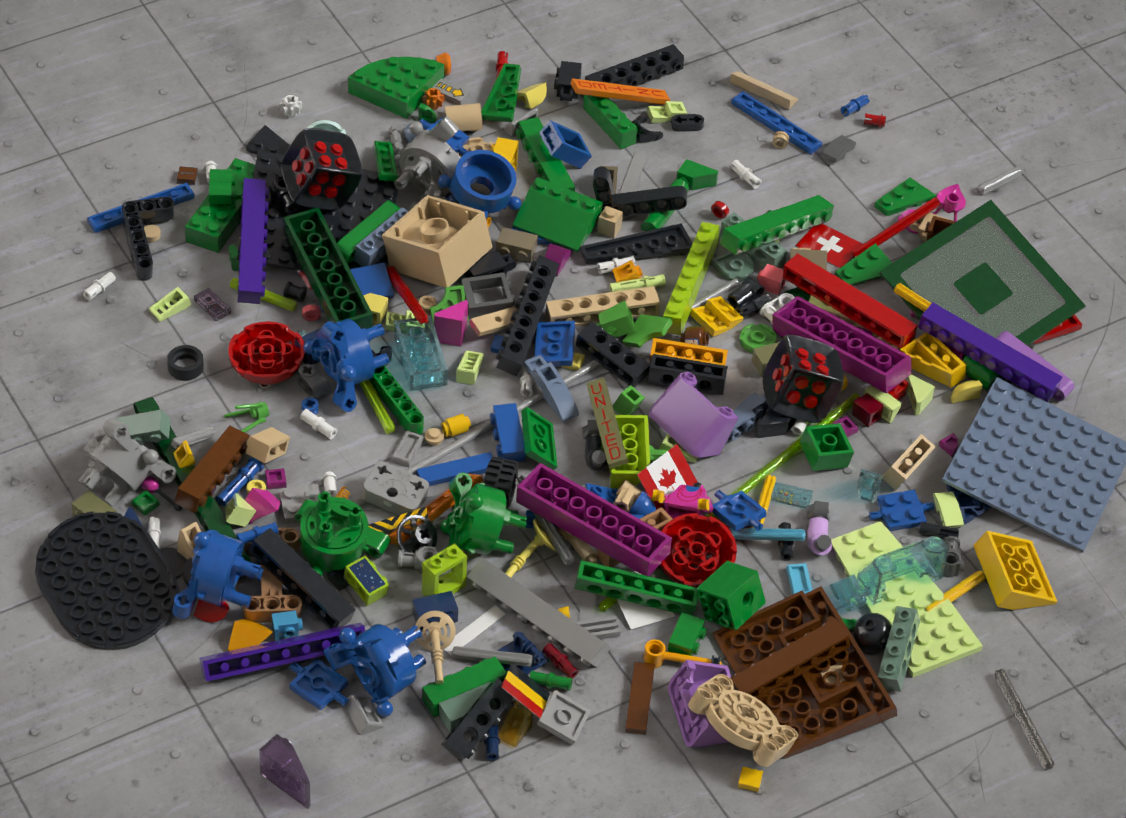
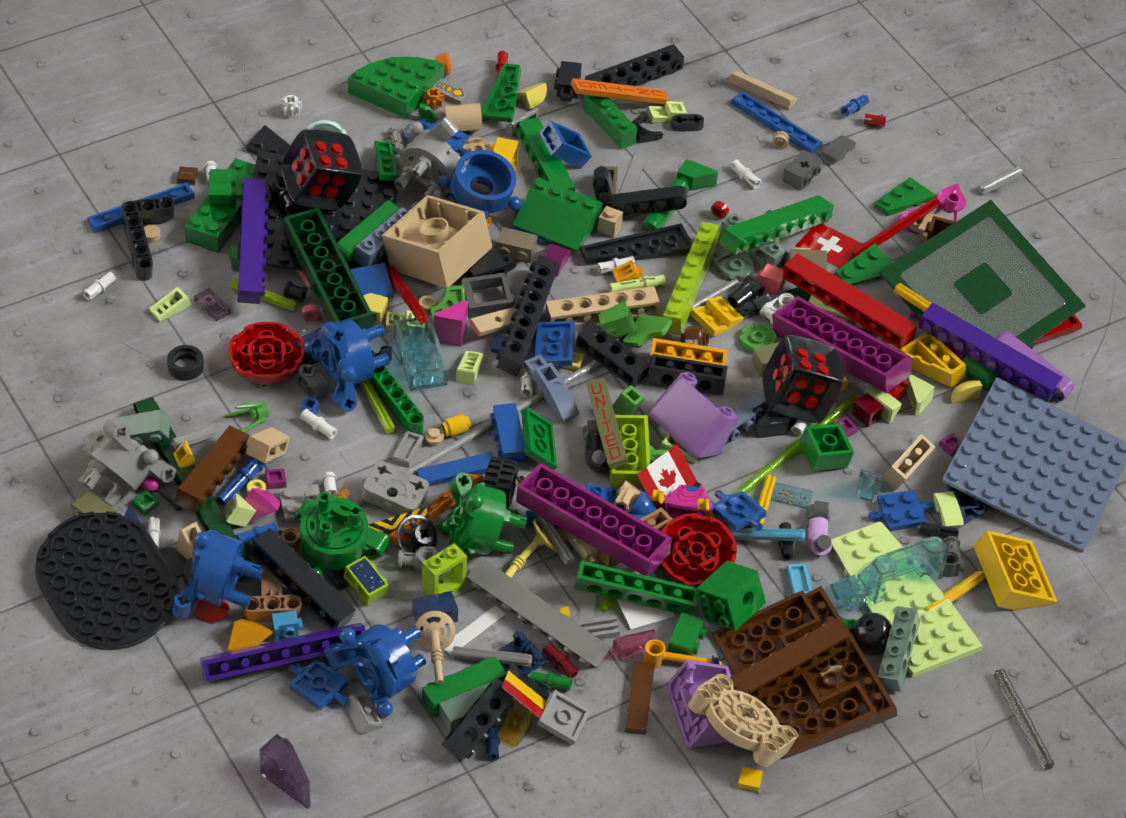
(631, 644): none -> clear pink slope
(802, 170): none -> dark grey brick

